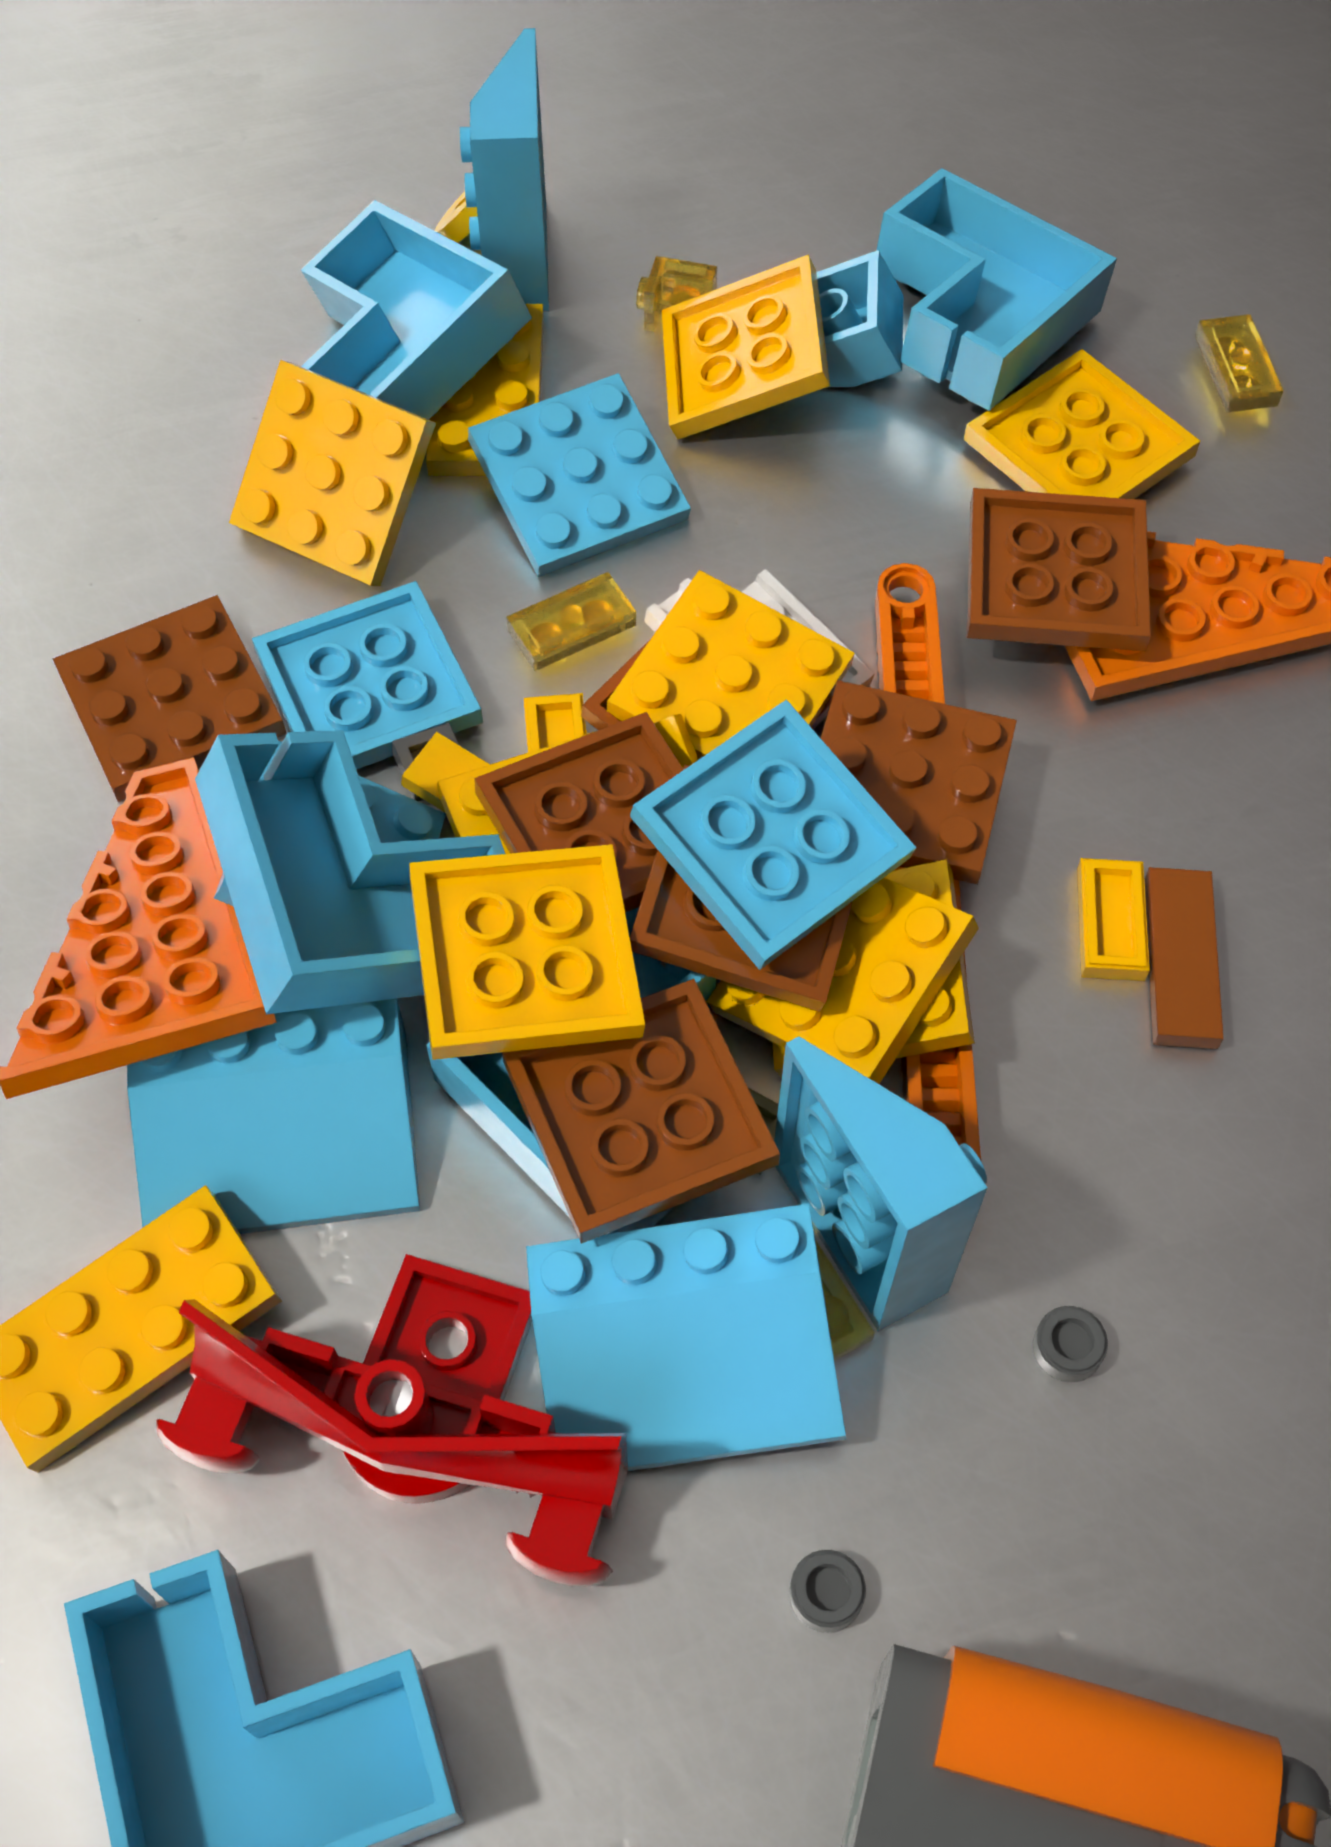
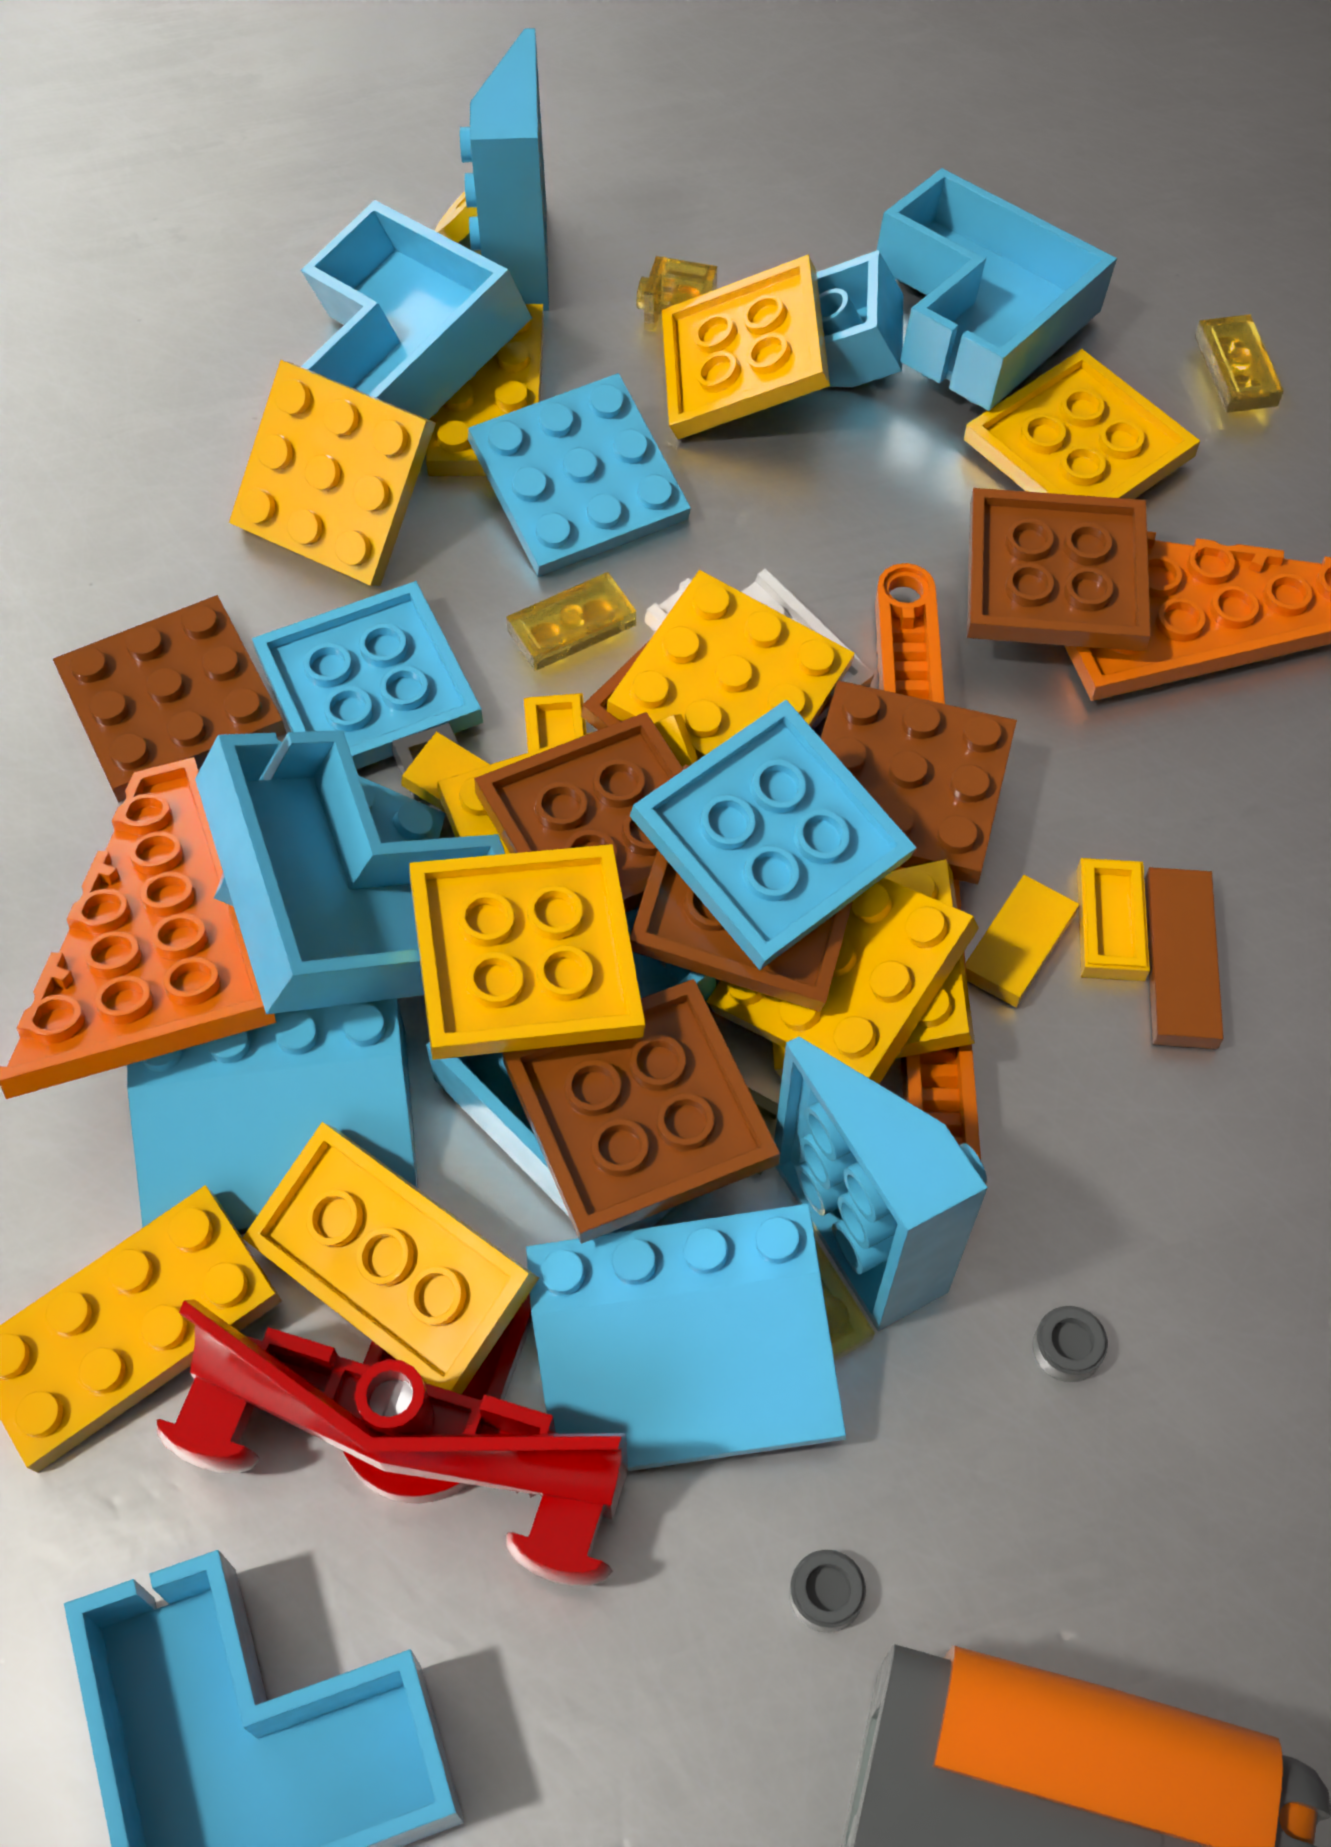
(390, 1260): none -> yellow plate
(1020, 940): none -> yellow tile

